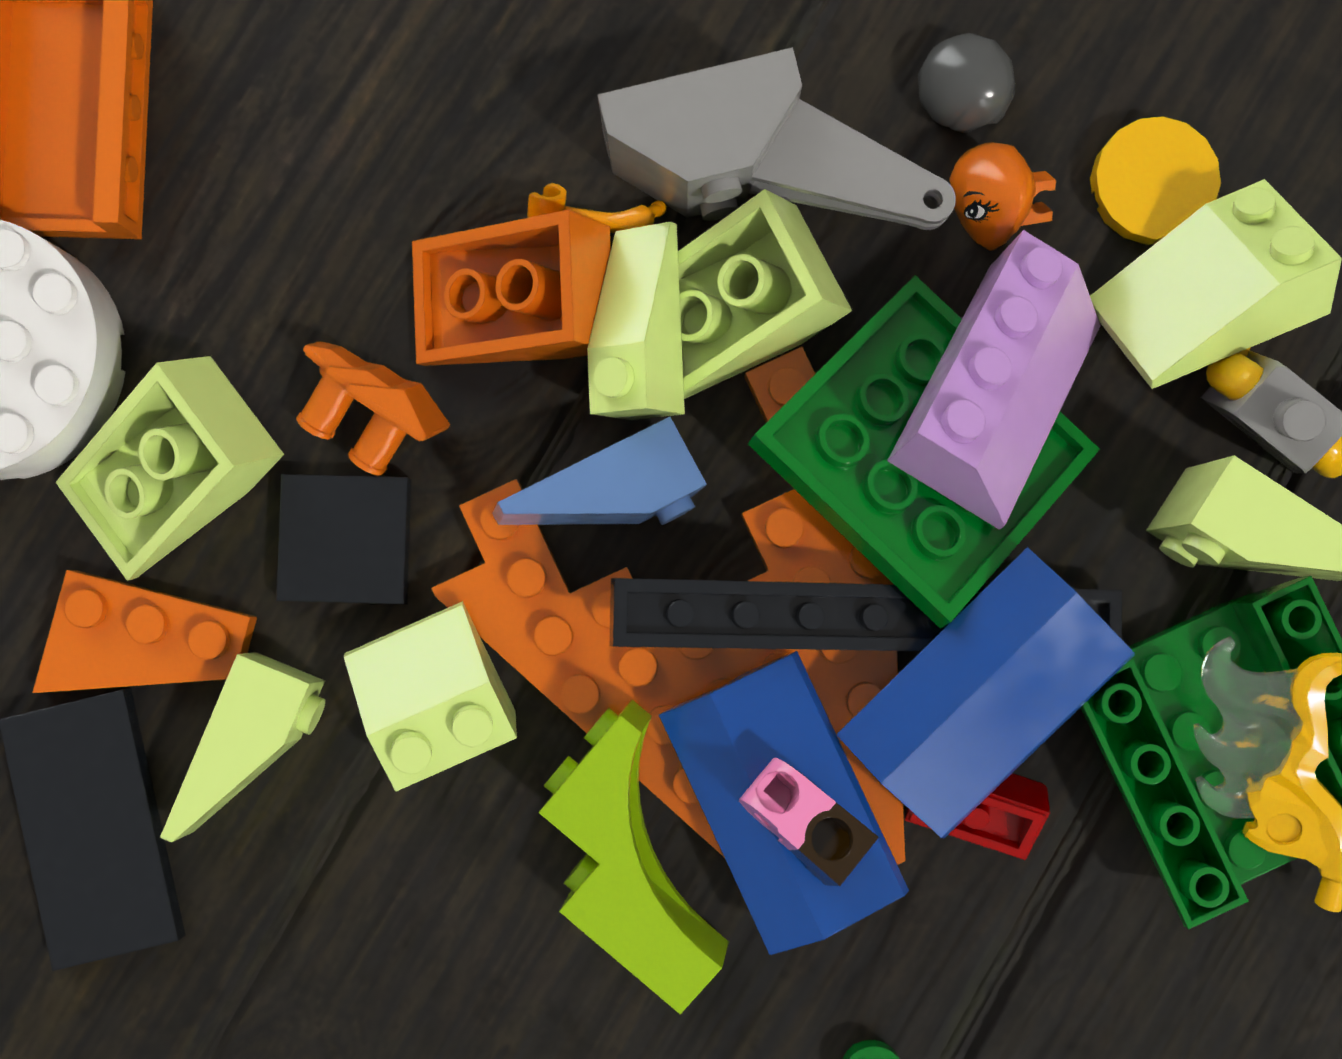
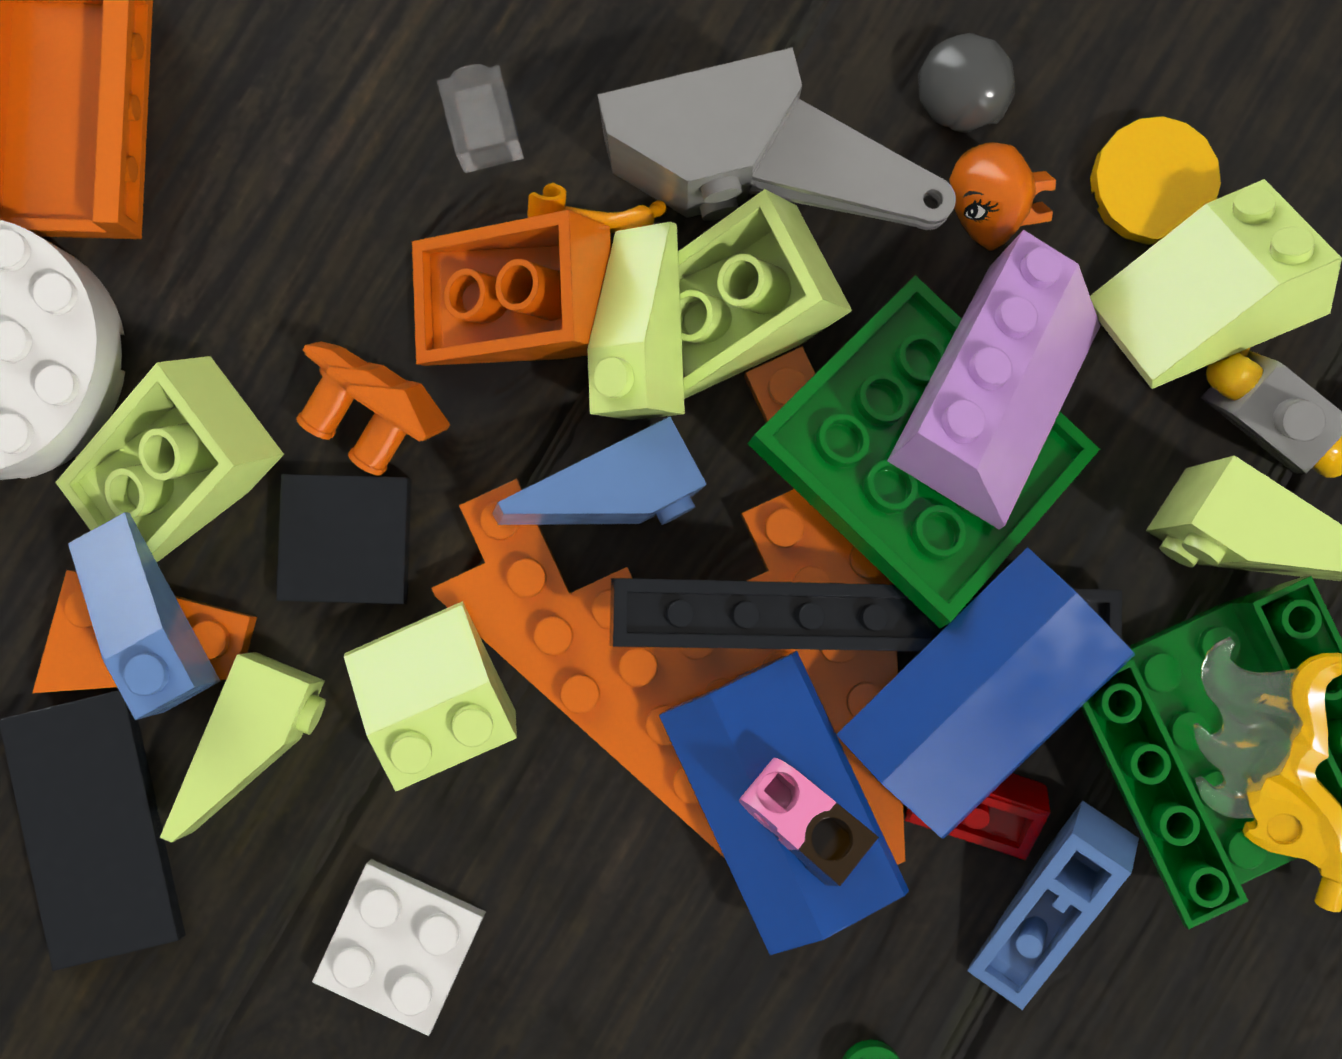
(138, 620): none -> medium blue slope
(399, 947): none -> white plate
(480, 117): none -> clear brick
(619, 885): lime arch -> none
(1056, 904): none -> medium blue slope

